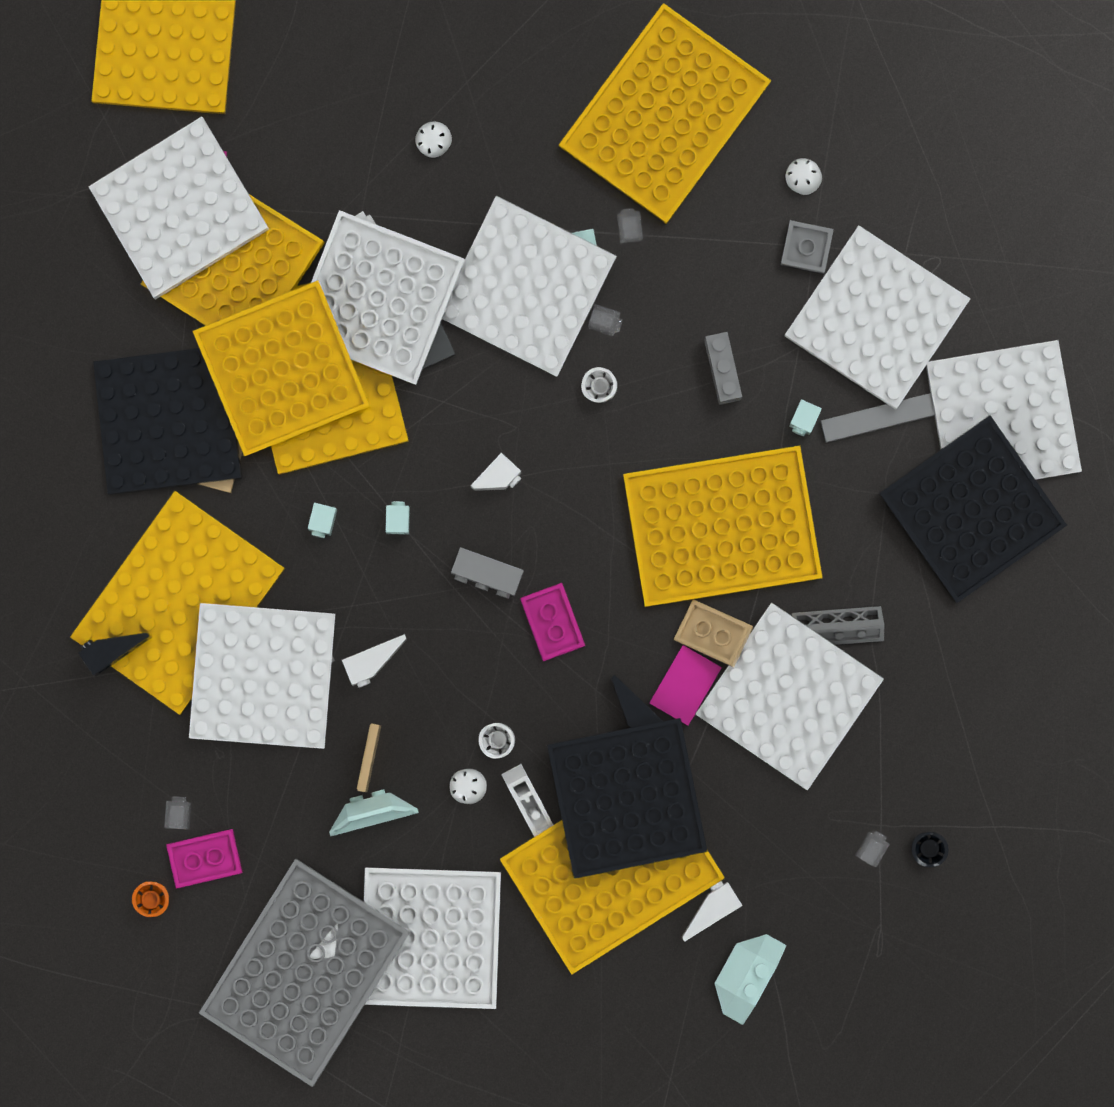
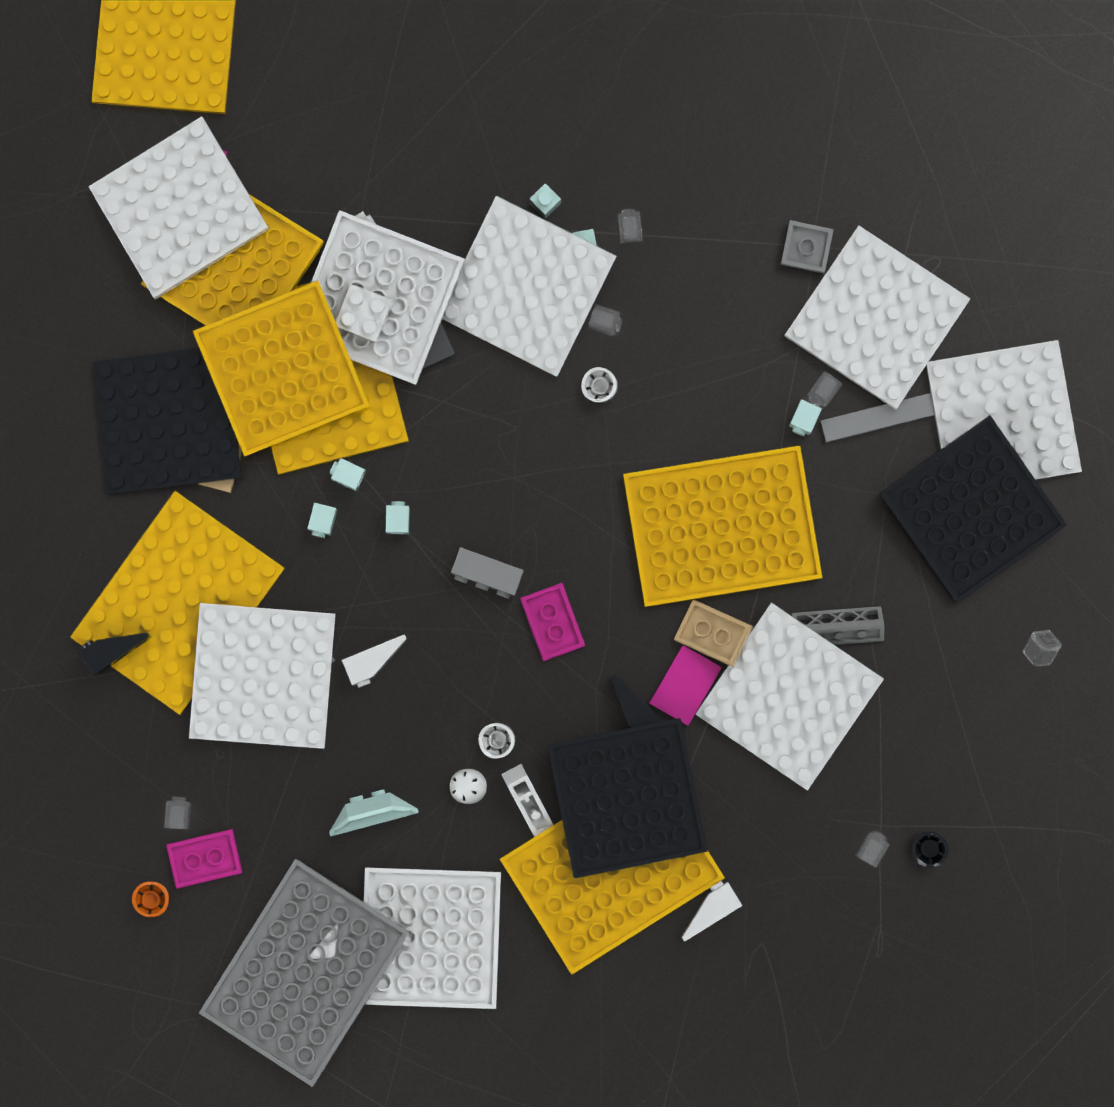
(347, 474): none -> light aqua brick
(363, 313): none -> white plate
(368, 758): tan tile -> none
(432, 139): white helmet -> none
(498, 475): white slope -> none
(545, 201): none -> light aqua brick
(664, 113): yellow plate -> none
(723, 368): light grey brick -> none
(747, 975): light aqua wedge -> none
(802, 172): white helmet -> none
(824, 390): none -> clear brick
(1042, 648): none -> clear panel

